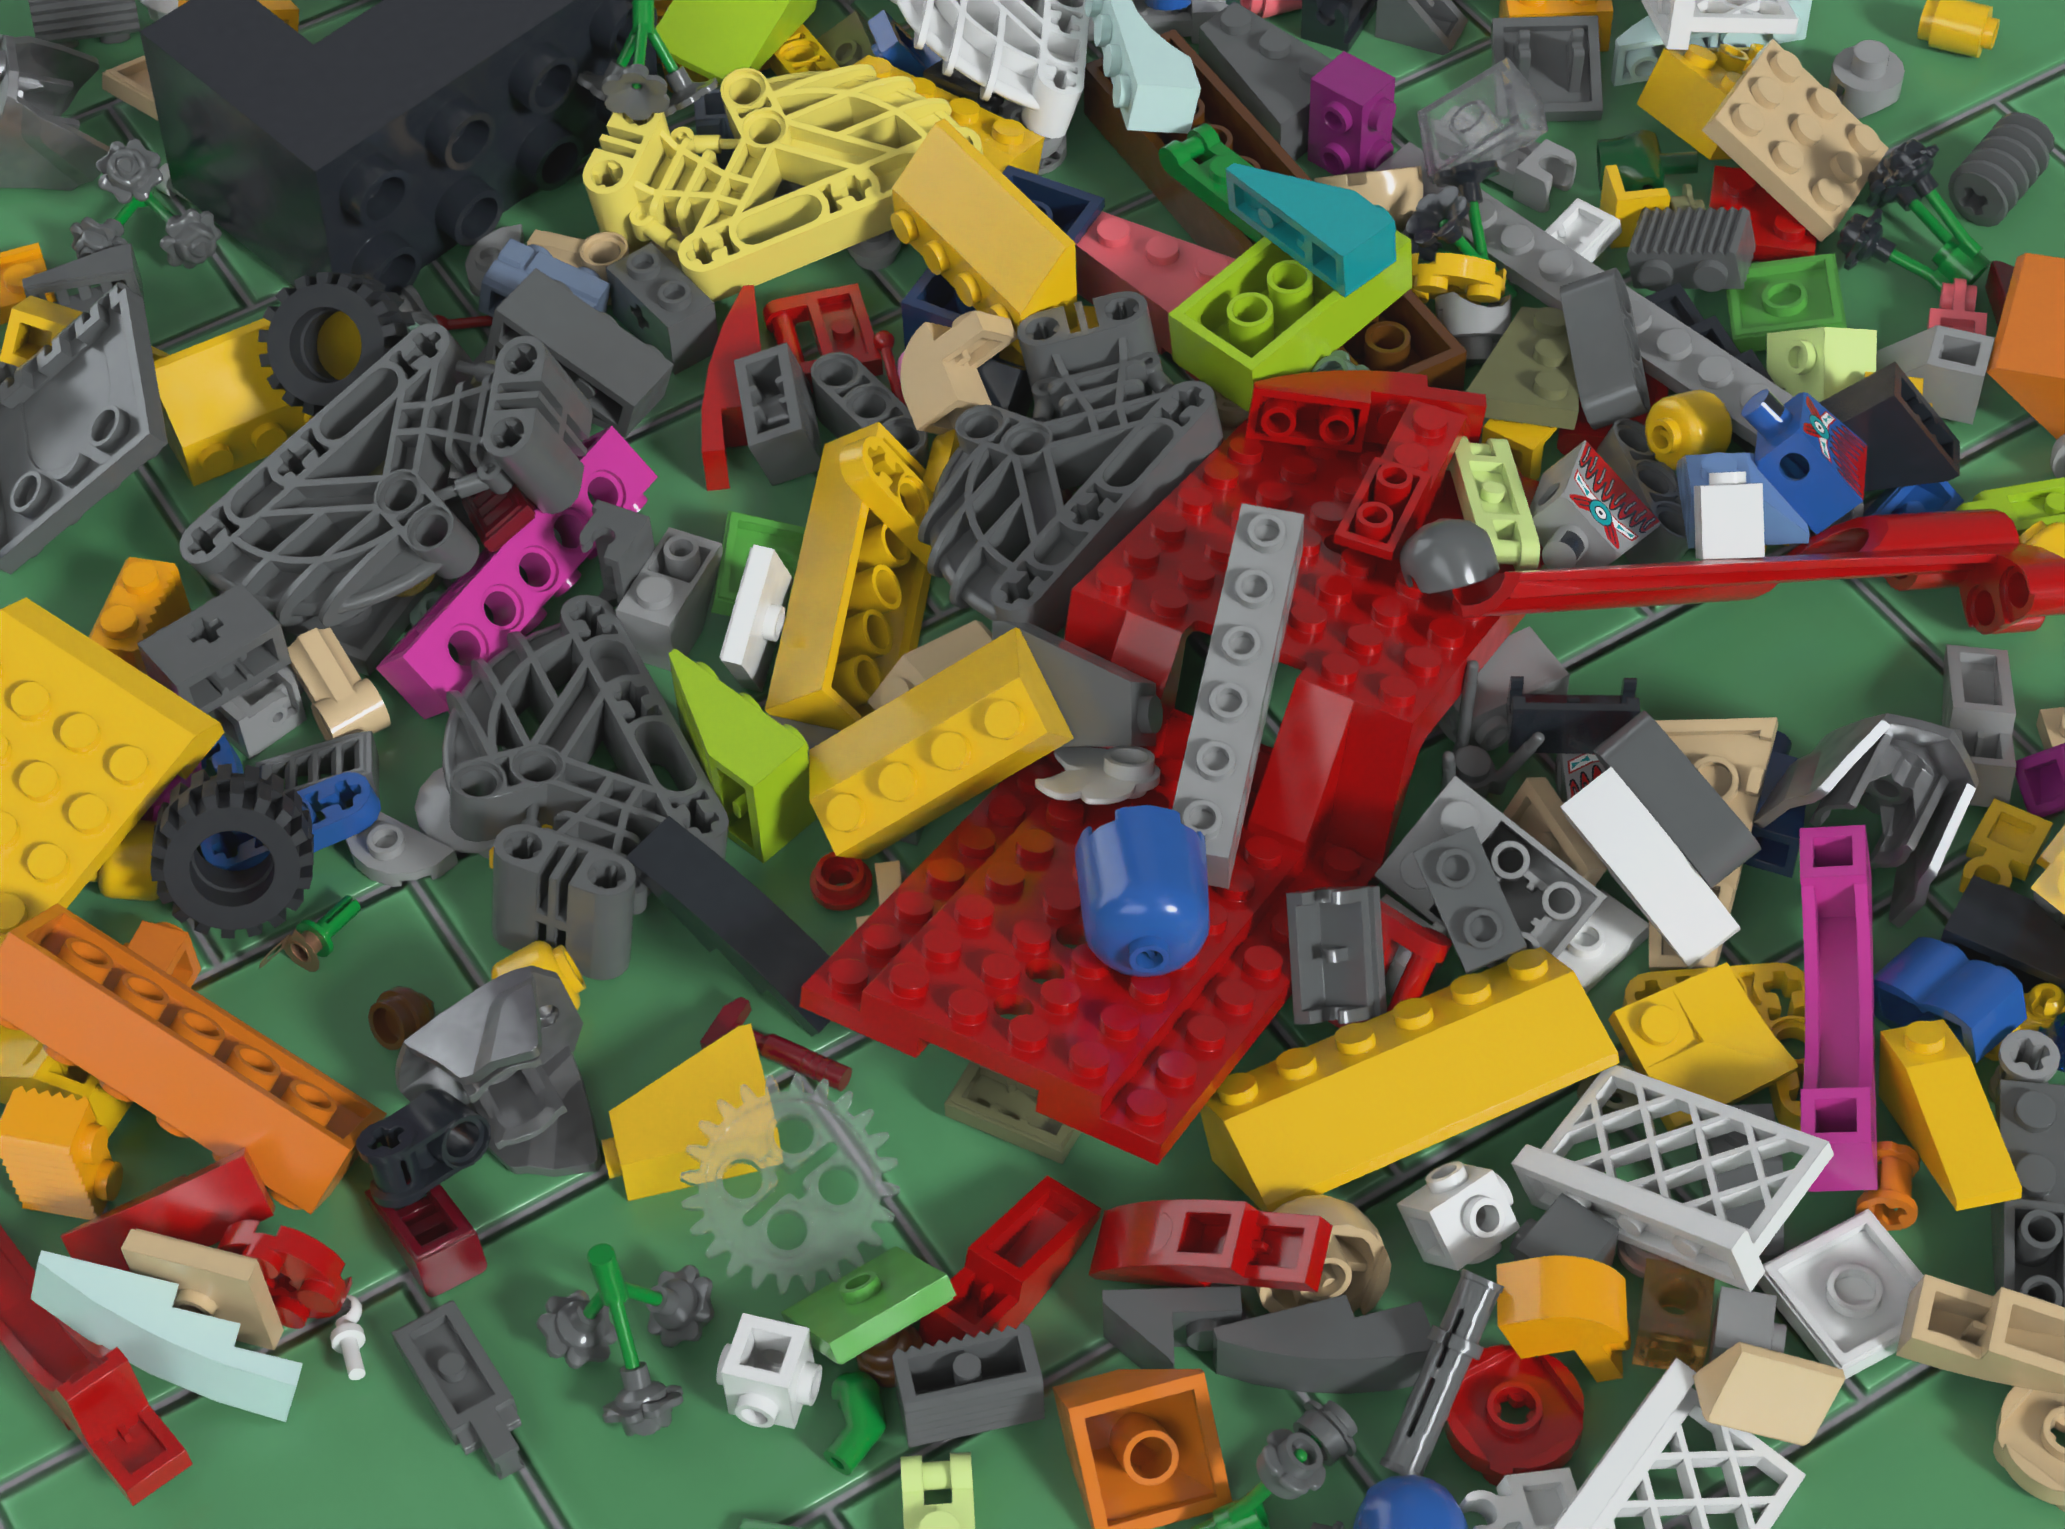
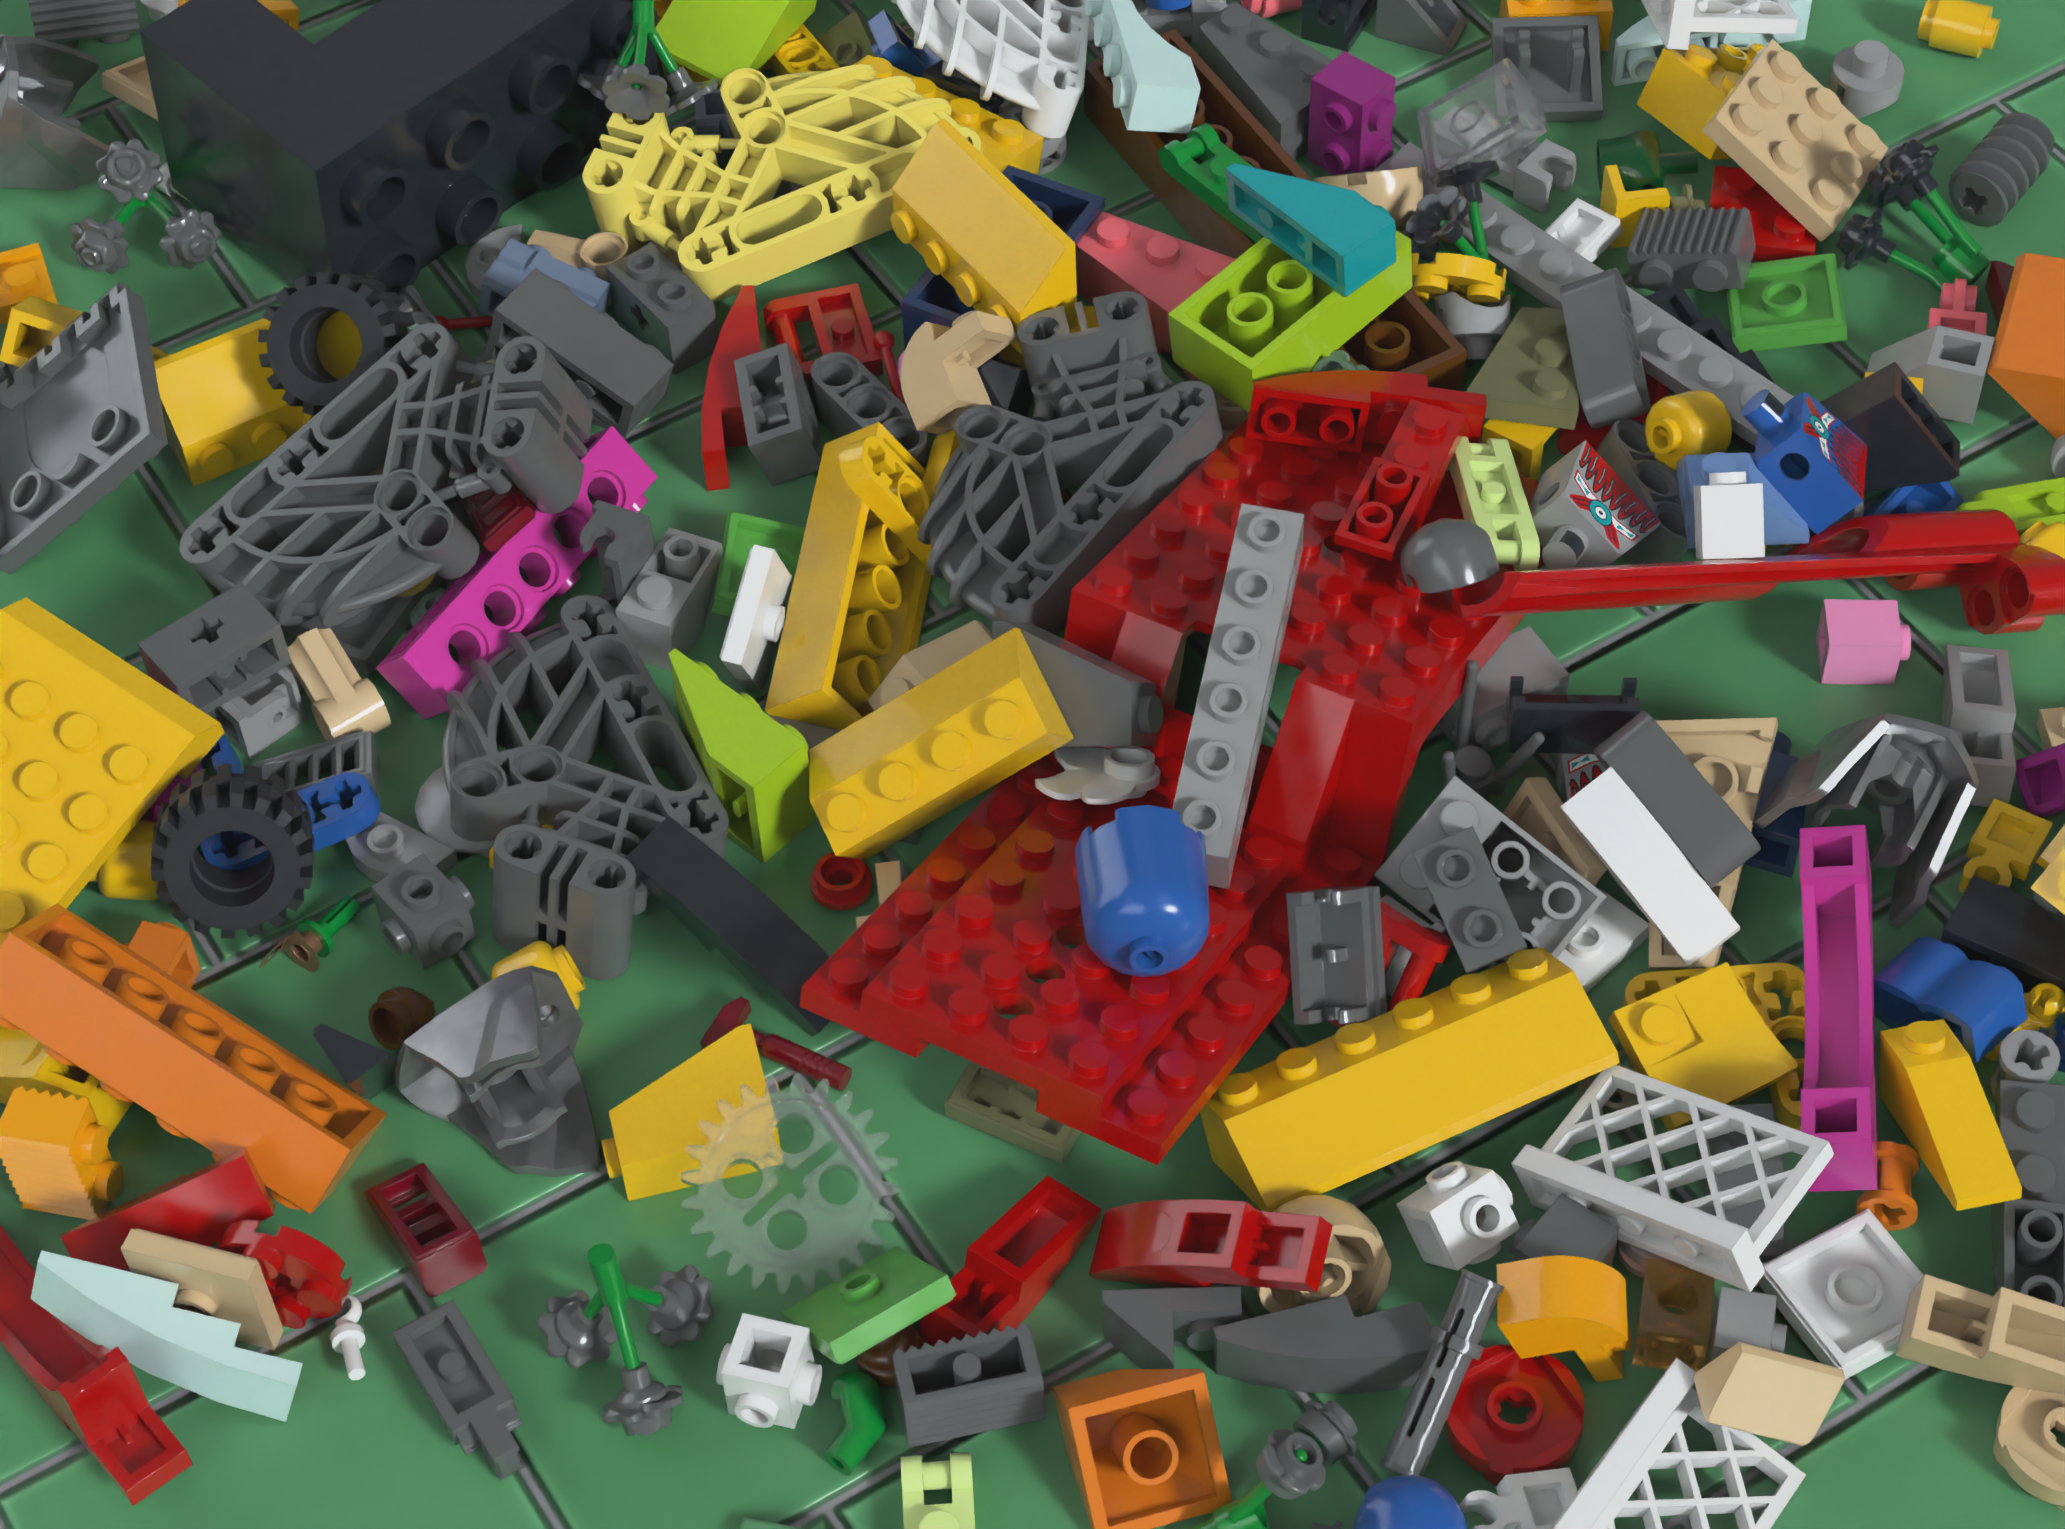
(101, 268): dark grey slope -> none
(139, 604): light orange brick -> none
(359, 1063): none -> black slope
(424, 911): none -> dark grey brick
(424, 1143): black piece -> none
(876, 252): light grey plate -> none
(1820, 359): yellowish green brick -> none
(1861, 642): none -> bright pink brick

